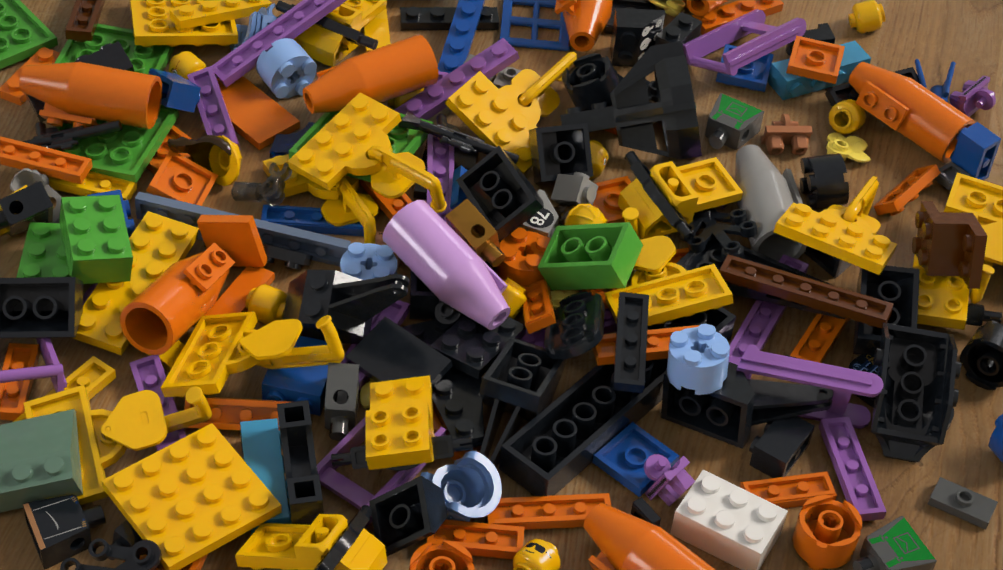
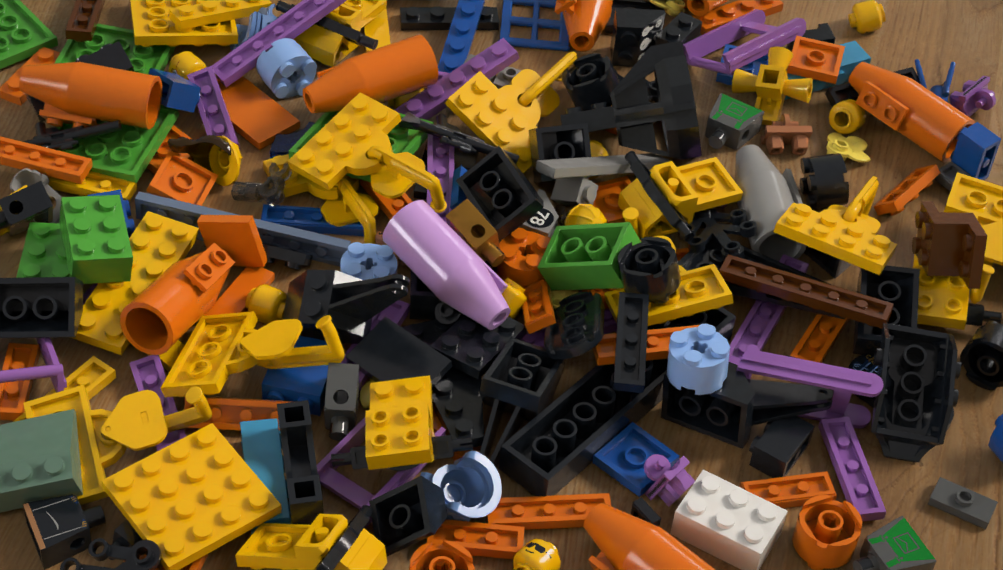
(594, 165): none -> light grey tile
(650, 269): none -> black brick
(772, 84): none -> yellow brick

